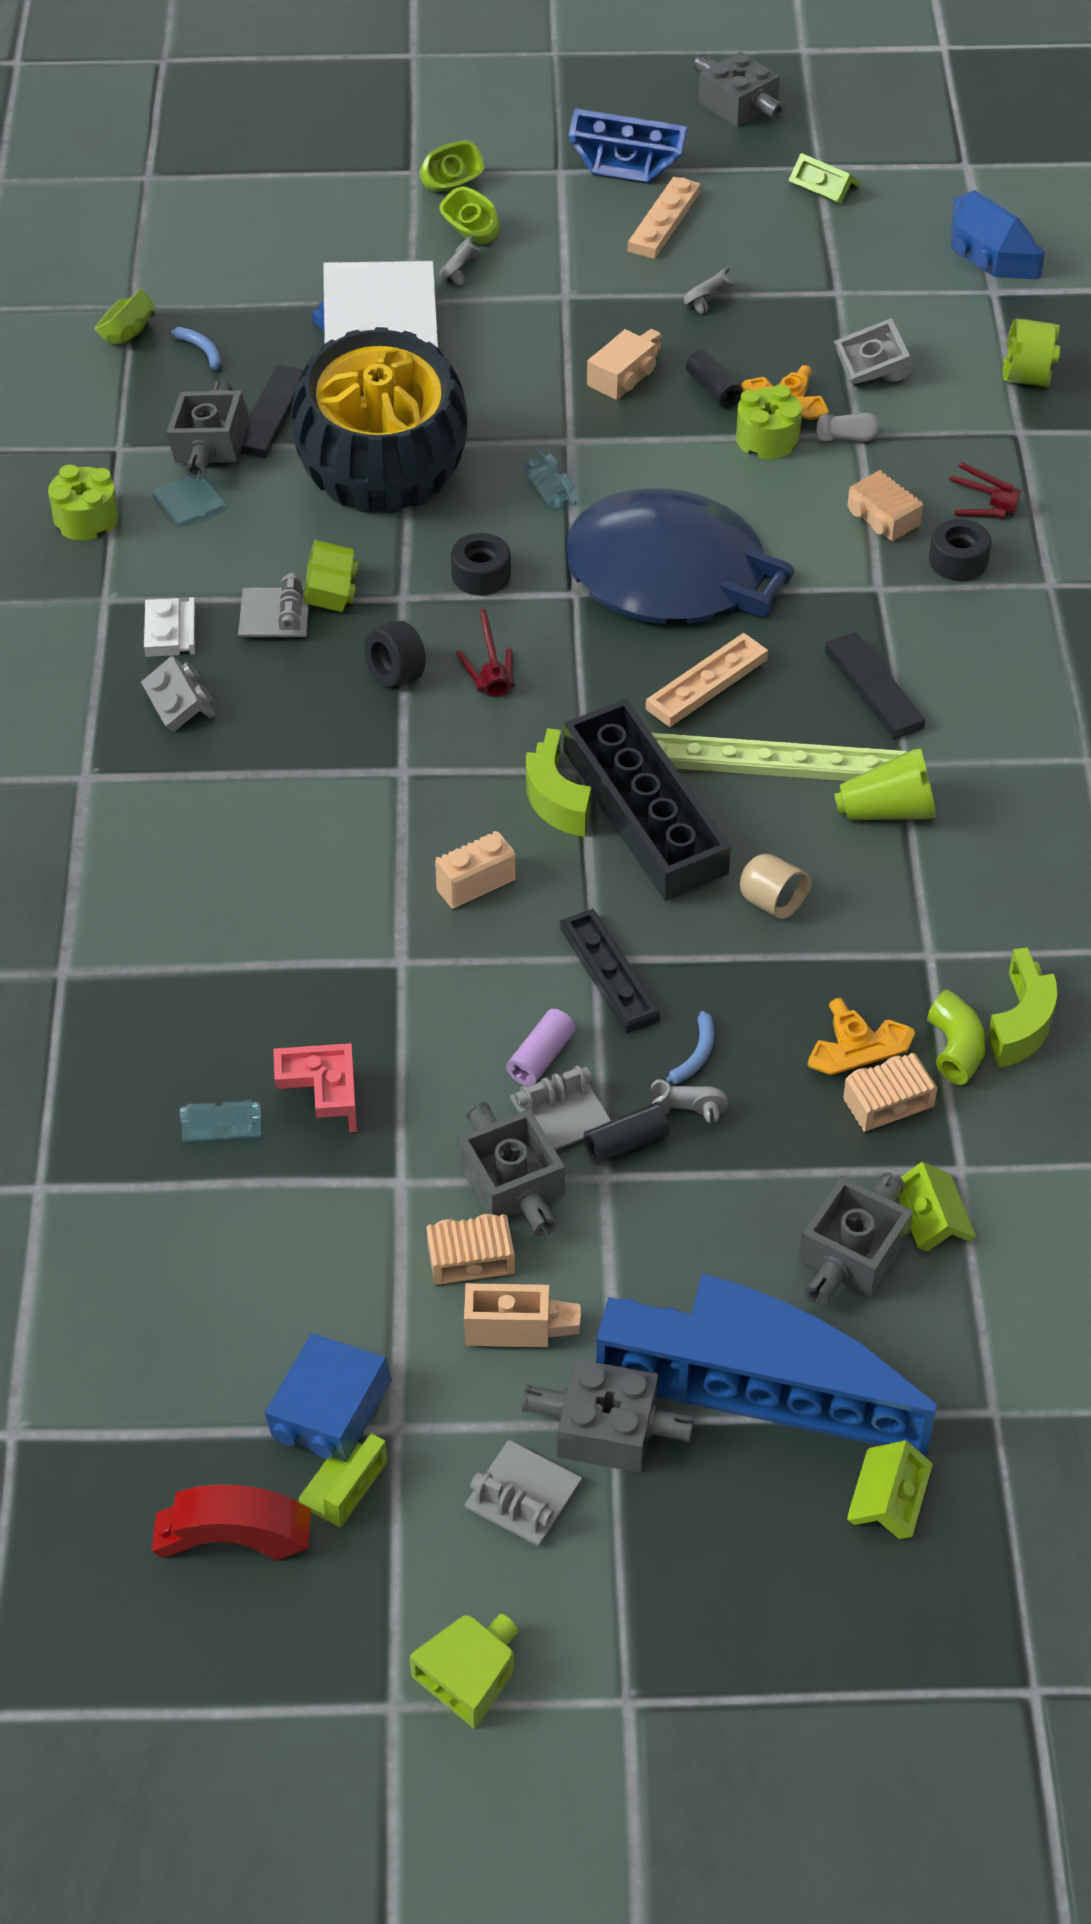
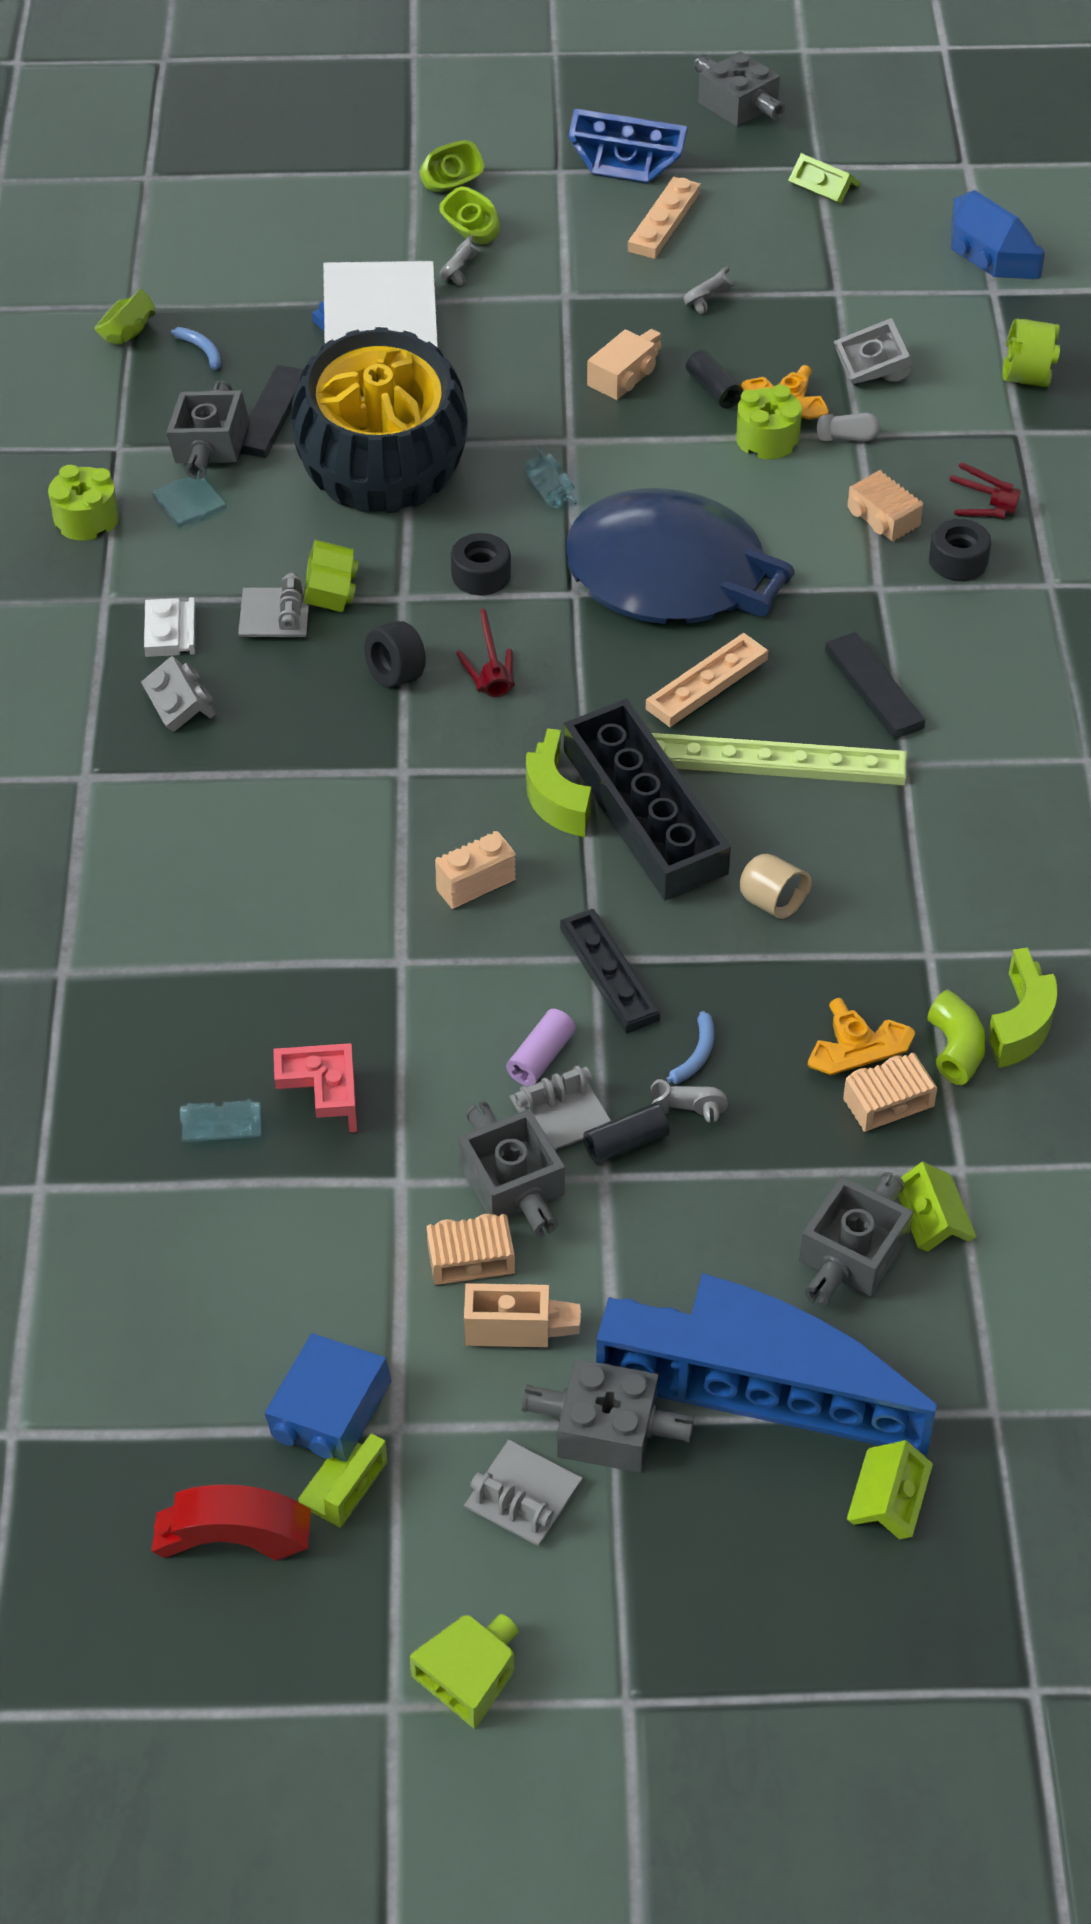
(889, 791): lime cone -> none

